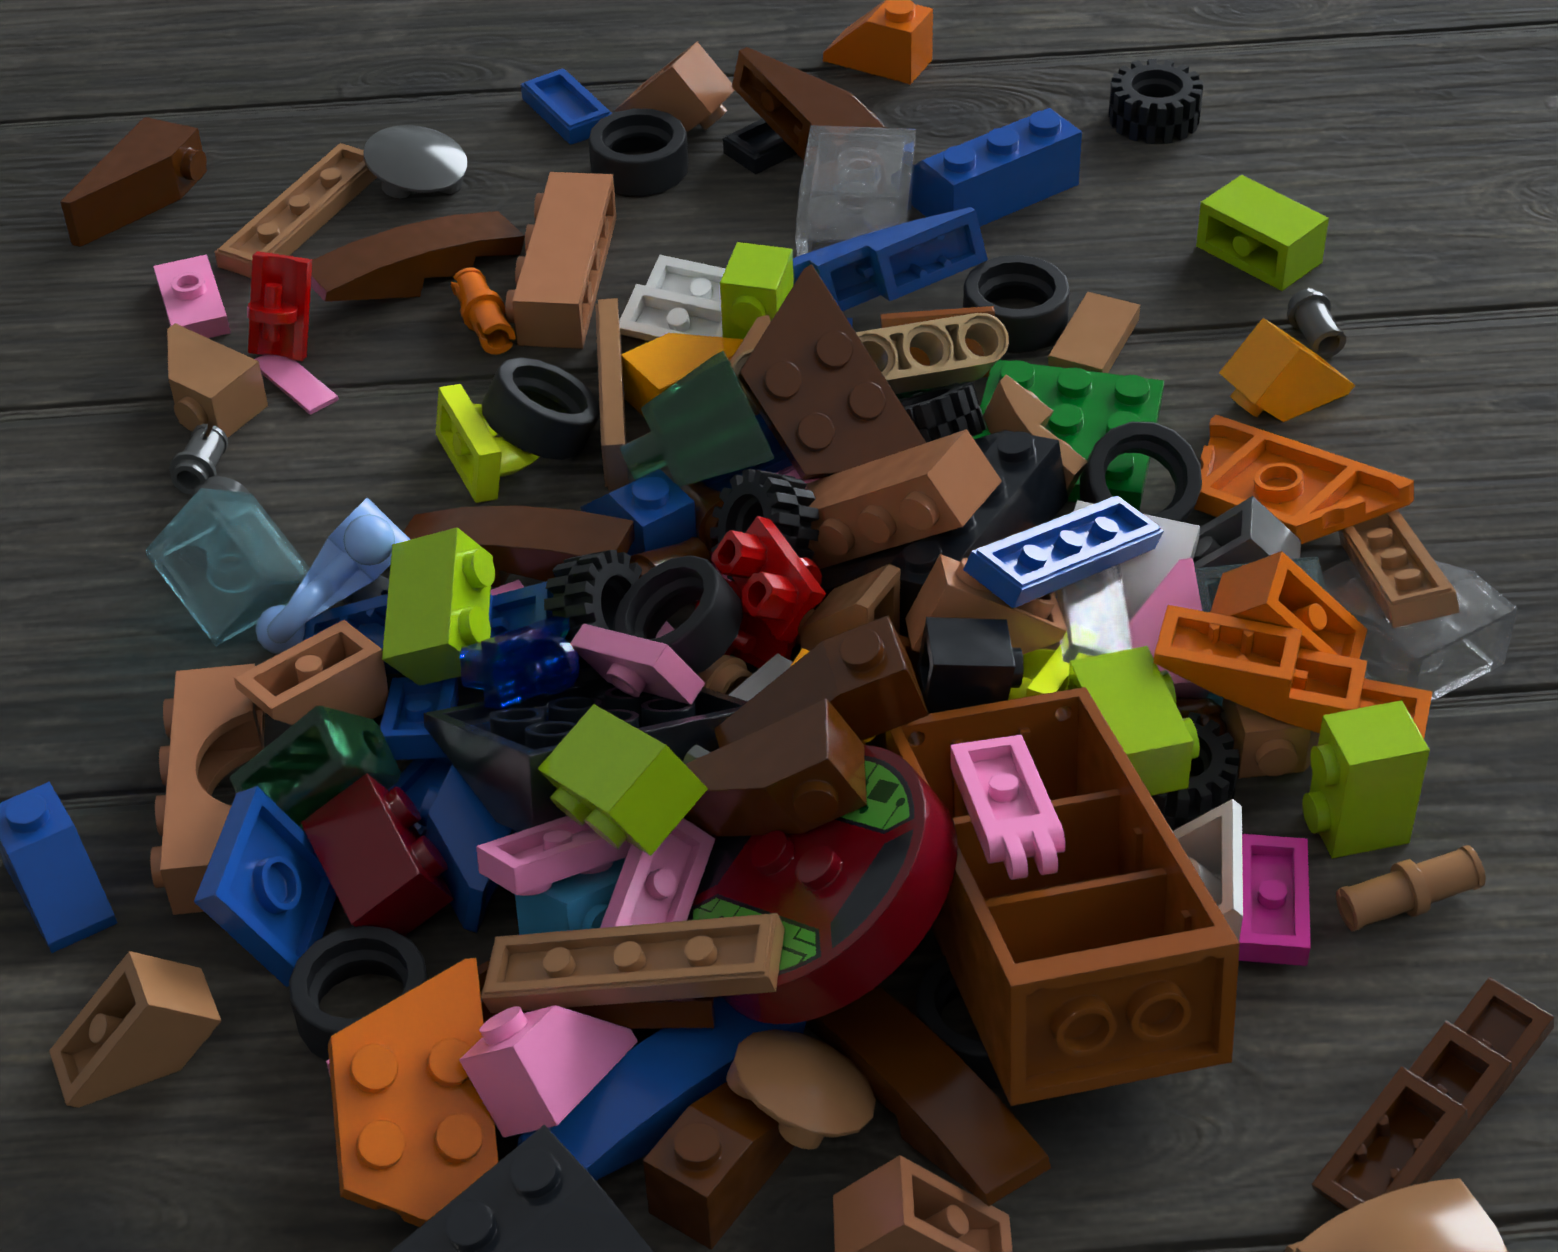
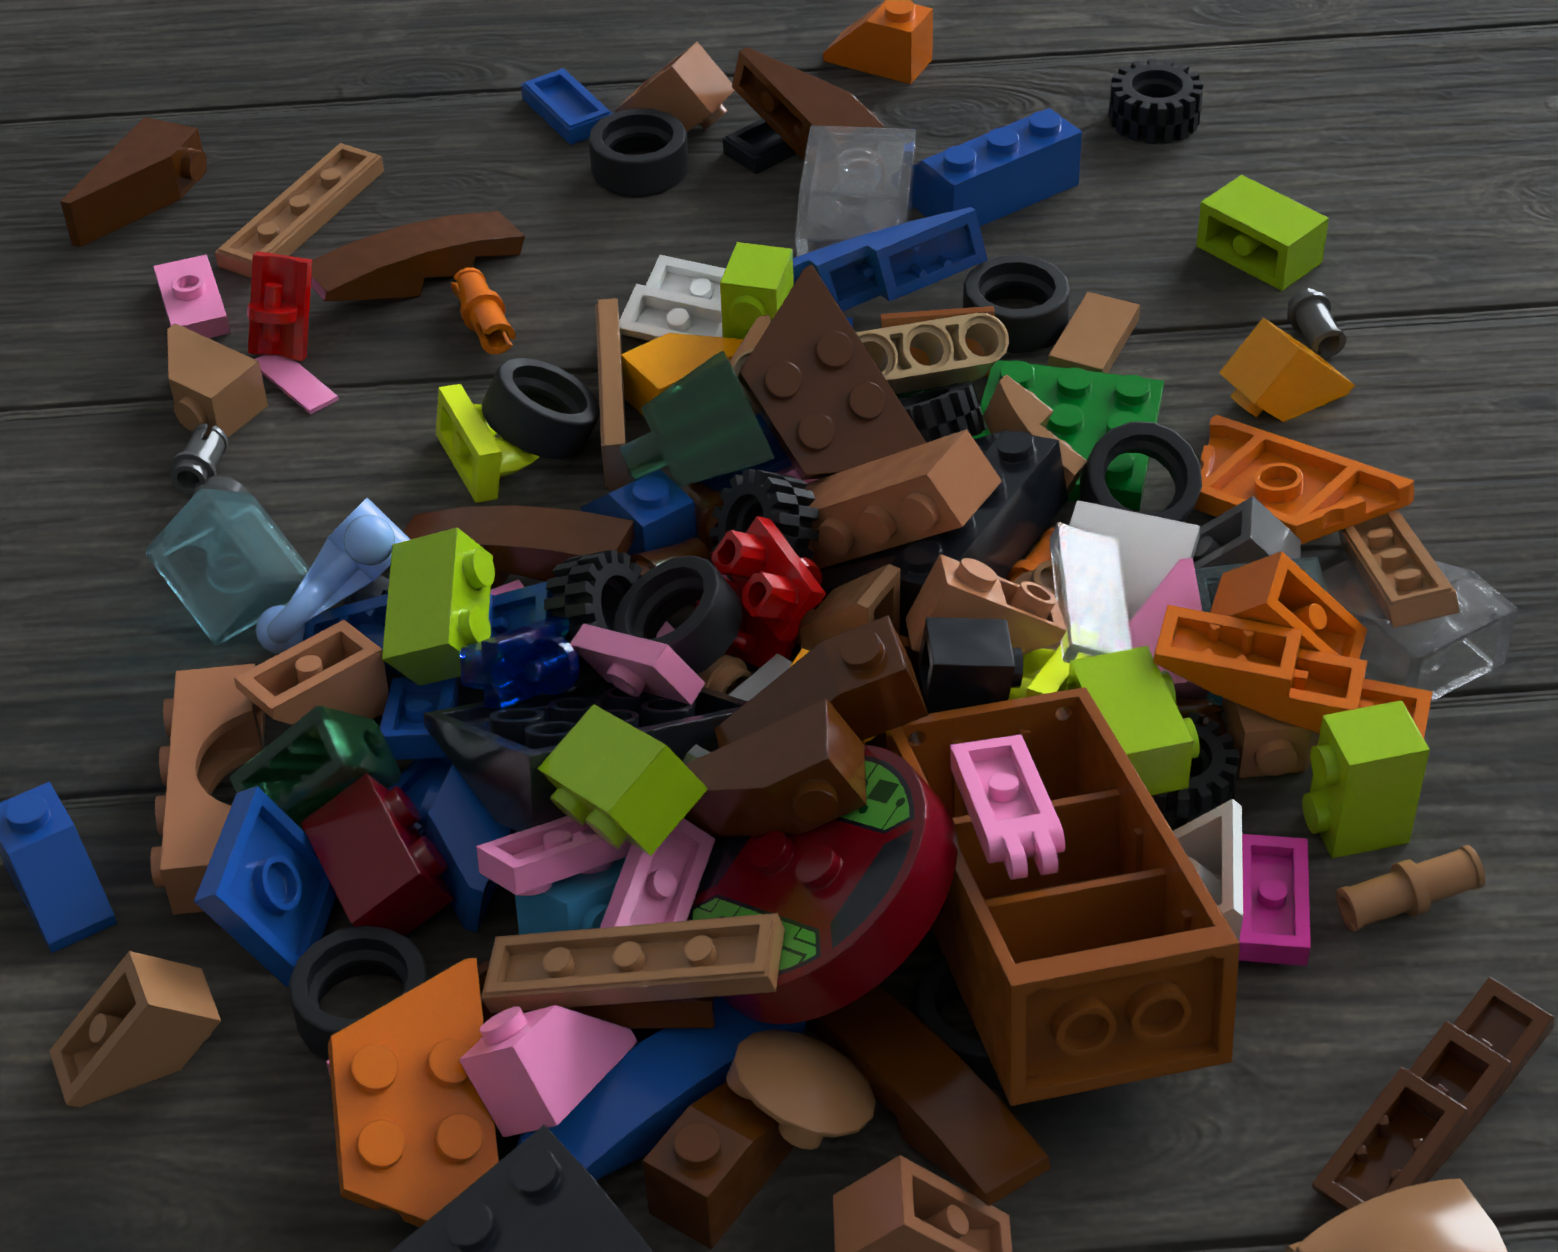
(415, 161): dark grey dish -> none
(562, 260): nougat brick -> none
(1063, 551): blue tile -> none

